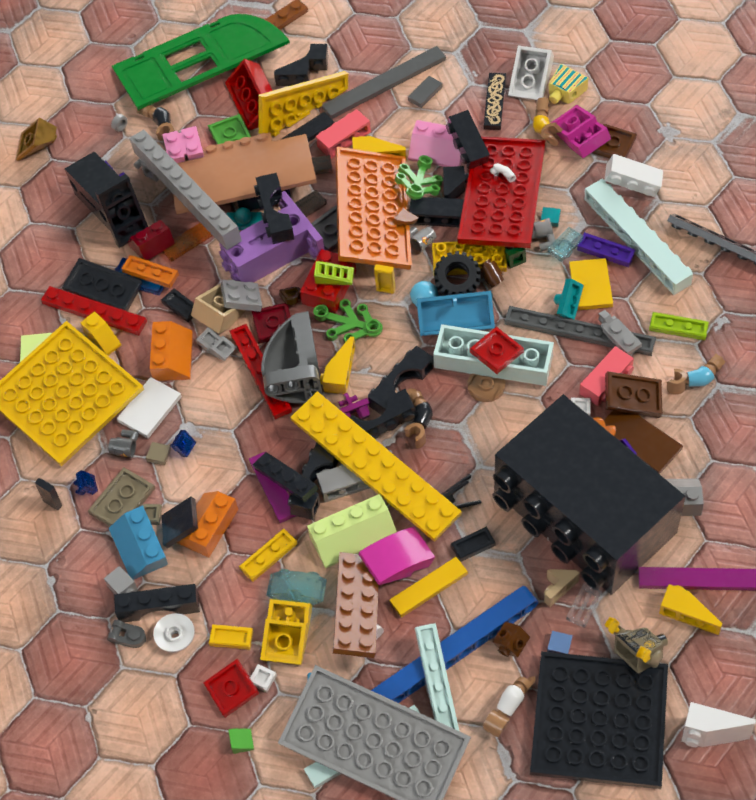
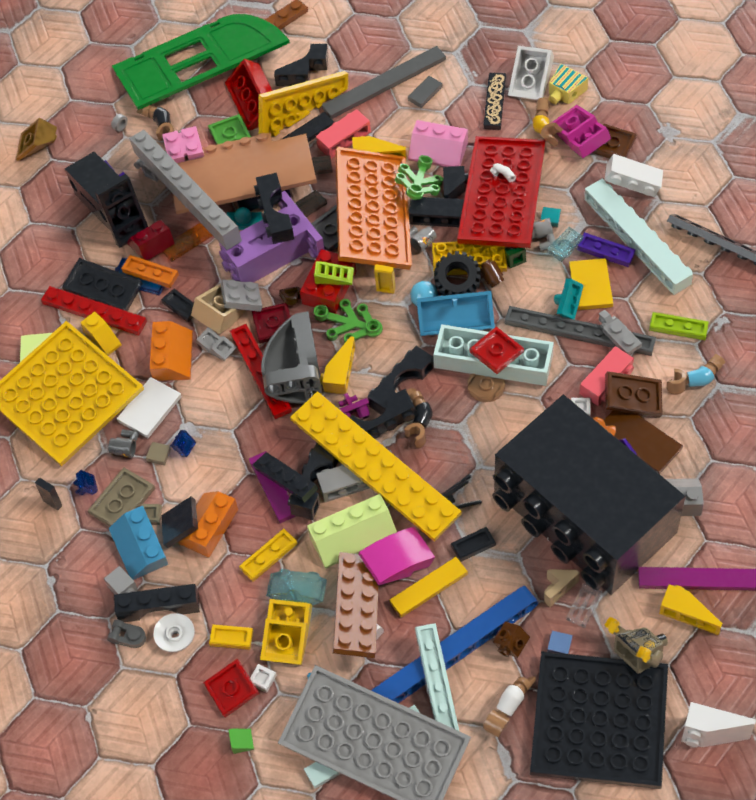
(405, 217): tile -> none
(467, 139): black brick -> none

